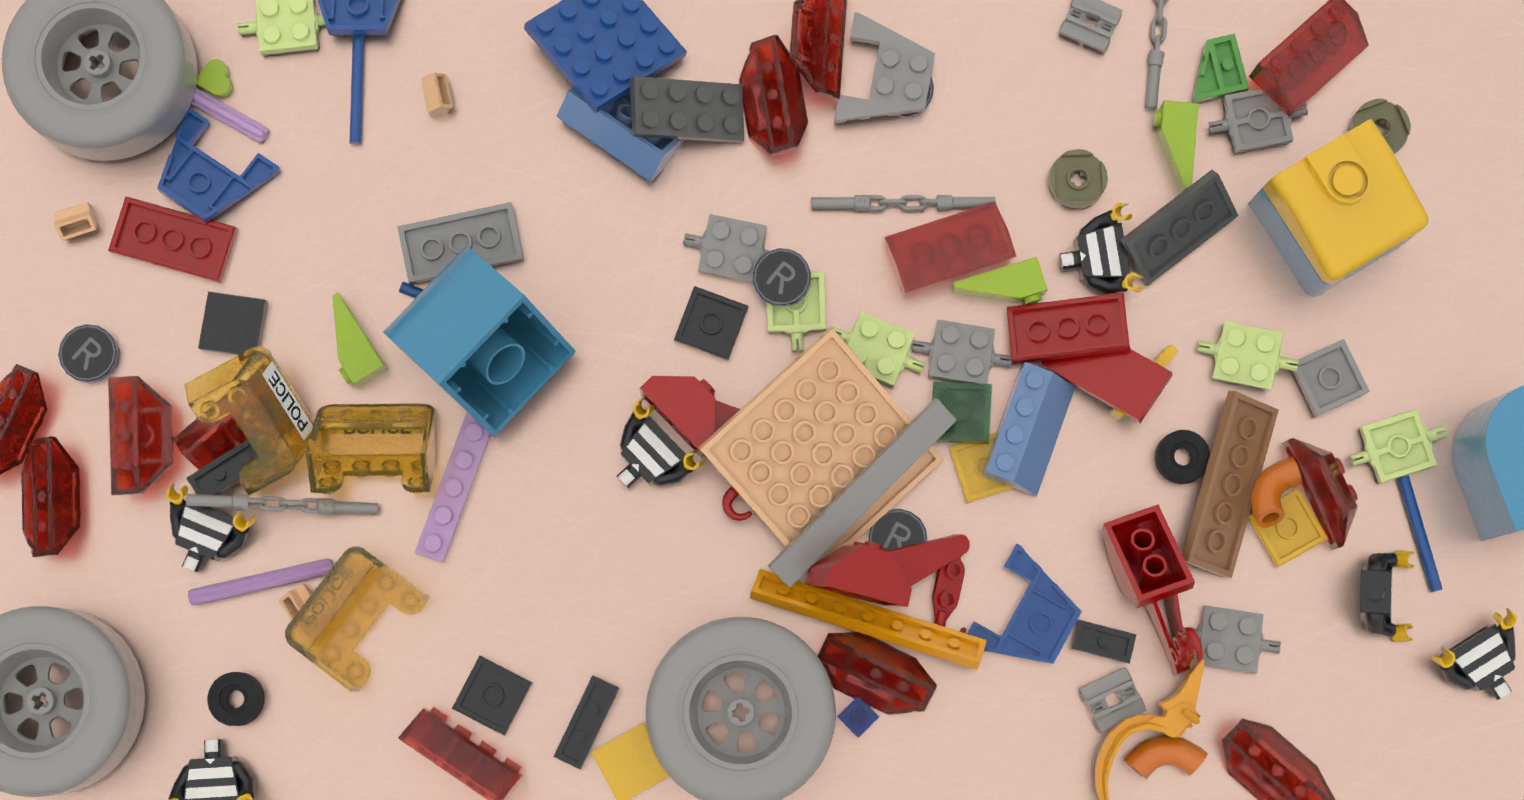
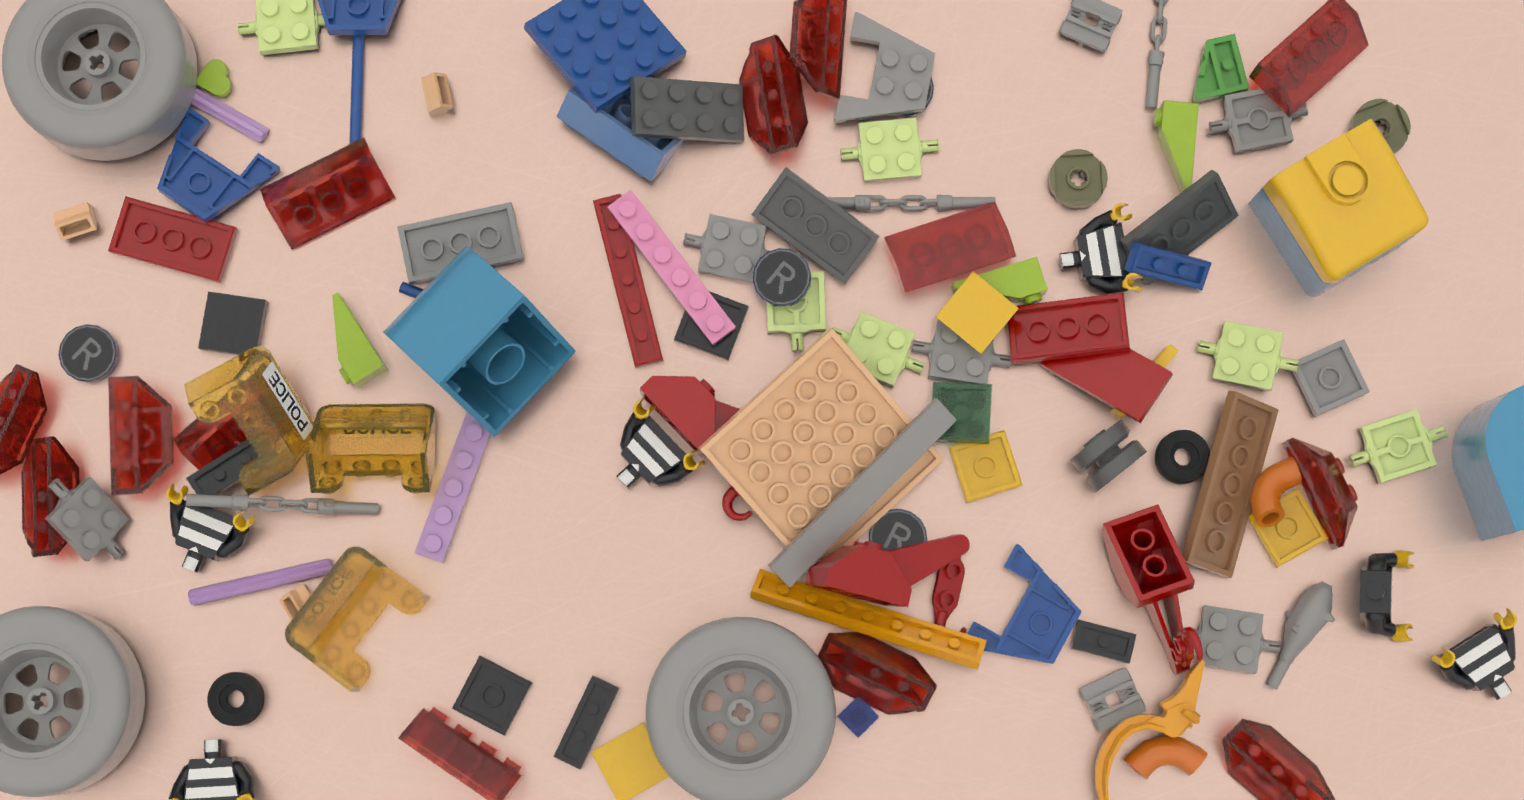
(87, 518): none -> light grey plate
(327, 193): none -> clear red slope
(628, 286): none -> red tile
(671, 267): none -> bright pink plate
(815, 225): none -> dark grey plate
(889, 149): none -> yellowish green plate
(976, 312): none -> yellow tile
(1028, 429): medium blue slope -> none
(1106, 453): none -> dark grey wheel
(1167, 265): none -> blue tile
(1302, 626): none -> light grey piece
(1420, 533): blue bar -> none

